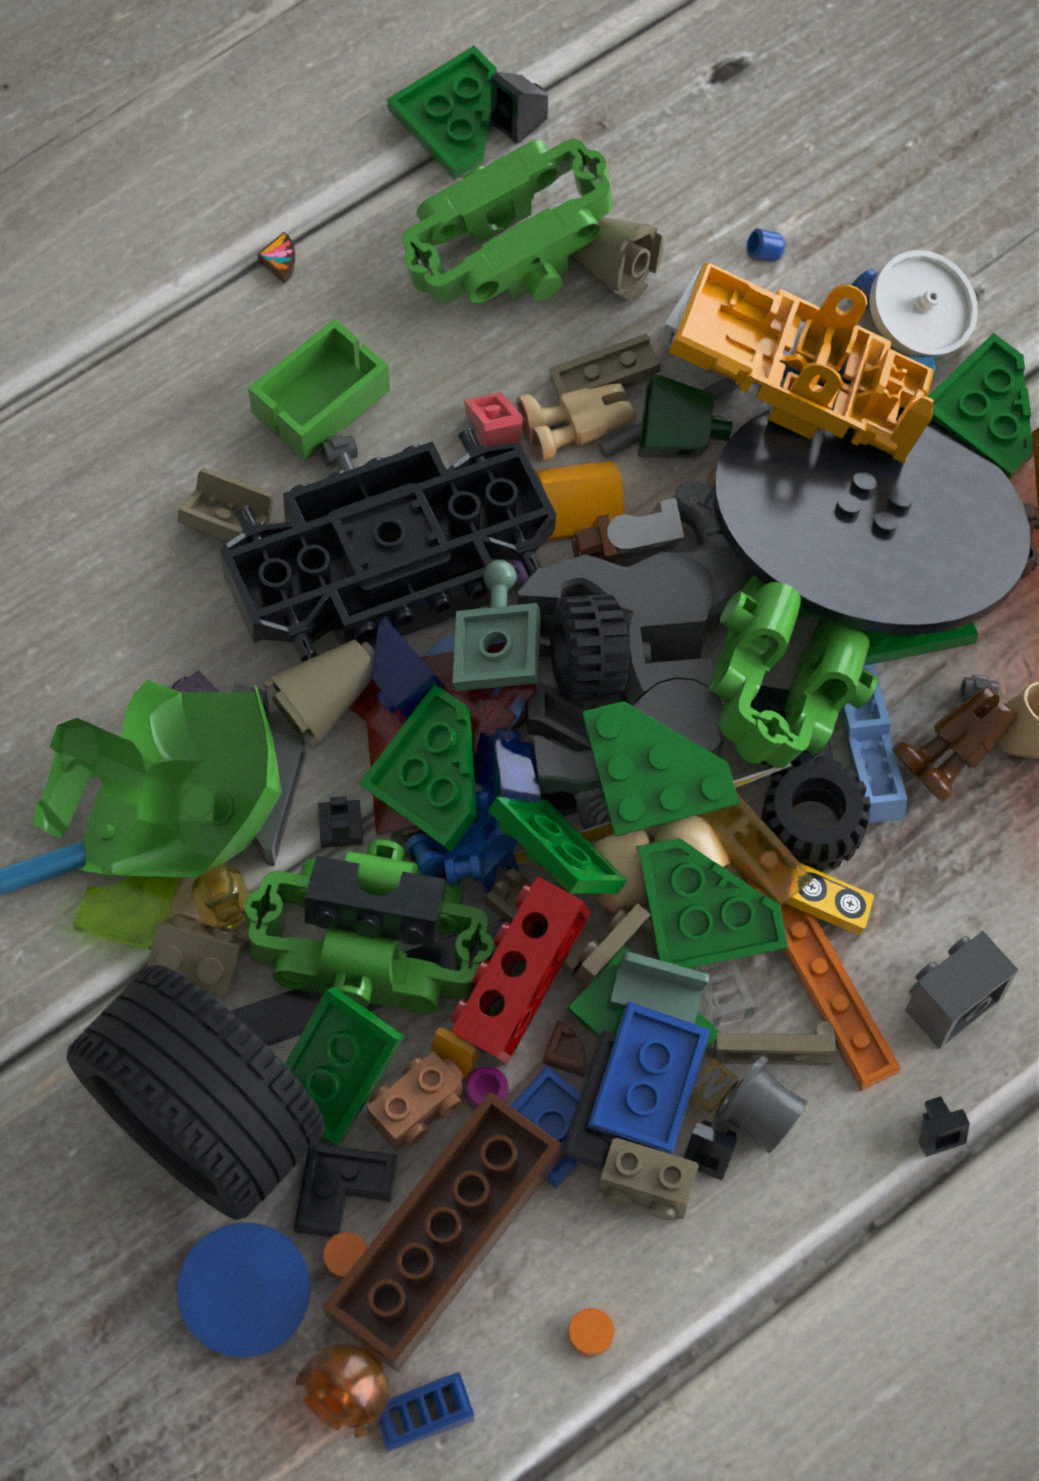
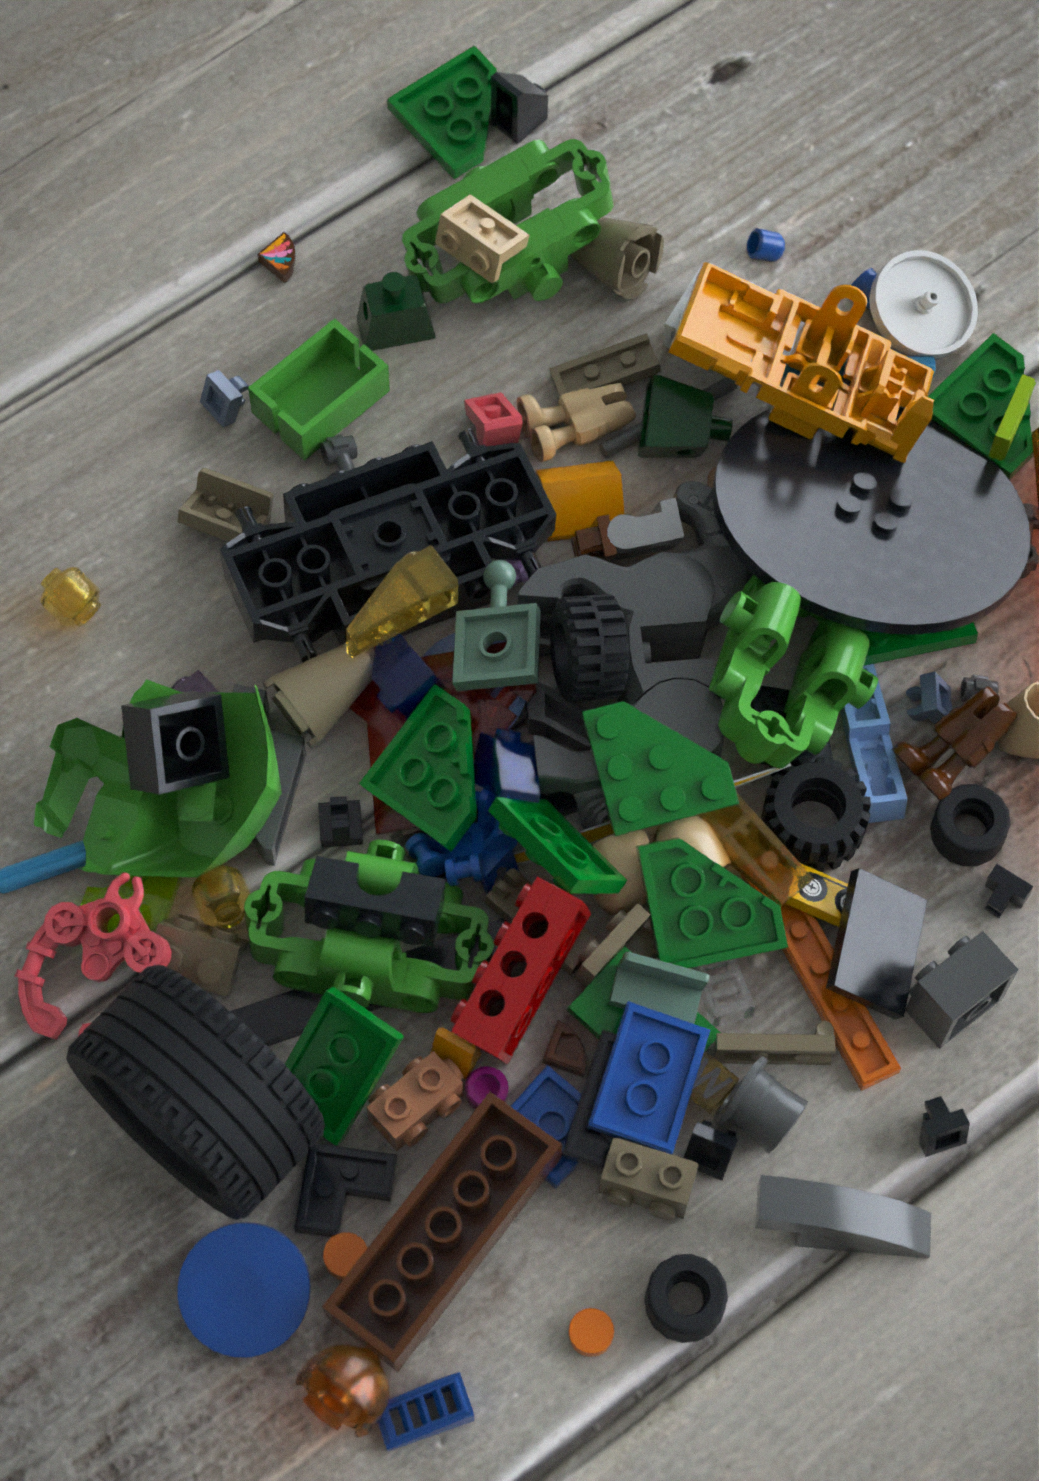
(70, 596): none -> clear yellow head
(102, 951): none -> coral piece
(175, 742): none -> black brick
(223, 396): none -> sand blue tile
(394, 313): none -> dark green torso
(407, 596): none -> clear yellow slope
(479, 237): none -> tan bracket
(696, 1271): none -> black tyre
(842, 1218): none -> dark grey slope
(876, 944): none -> tile
(934, 697): none -> sand blue tile
(977, 802): none -> black tyre
(1006, 889): none -> black tile
(1012, 417): none -> lime tile

